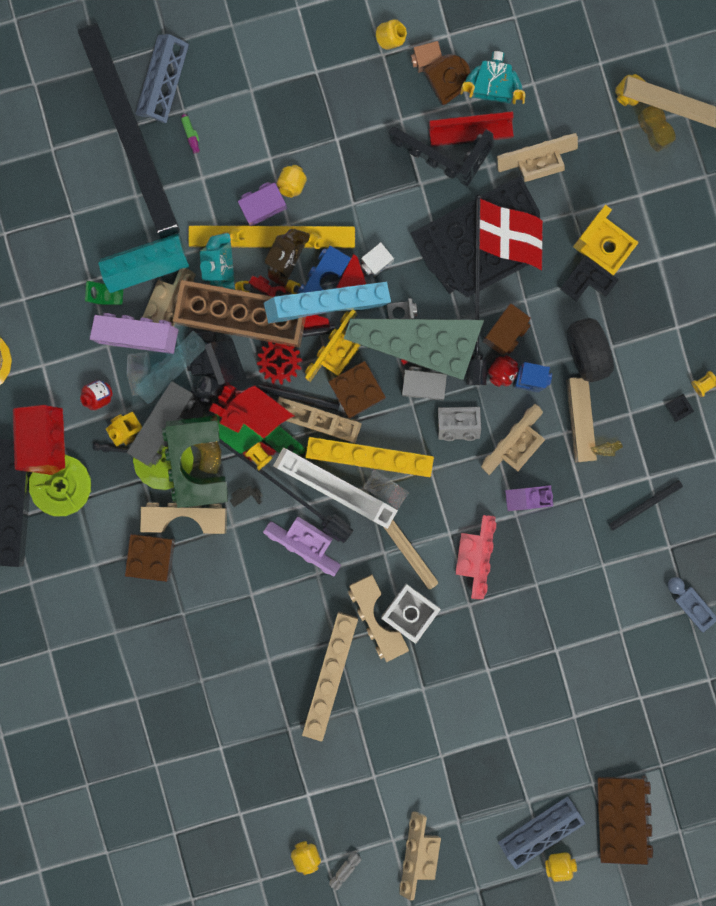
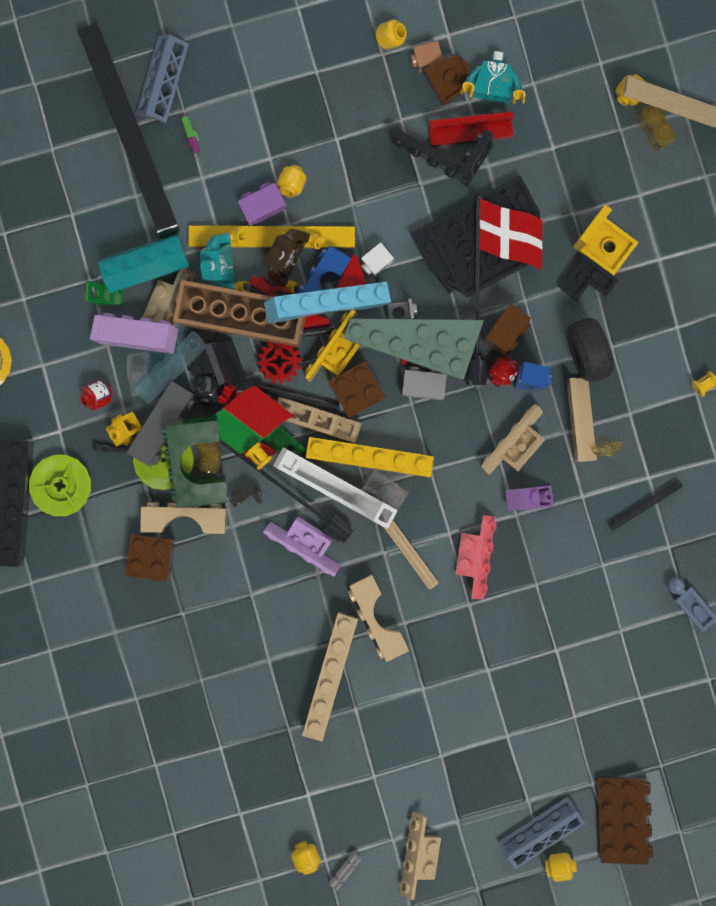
(39, 439): red slope -> none
(231, 417): red plate -> none
(410, 613): white brick -> none
(459, 423): light grey bracket -> none
(539, 159): tan bracket -> none
(679, 408): black tile -> none

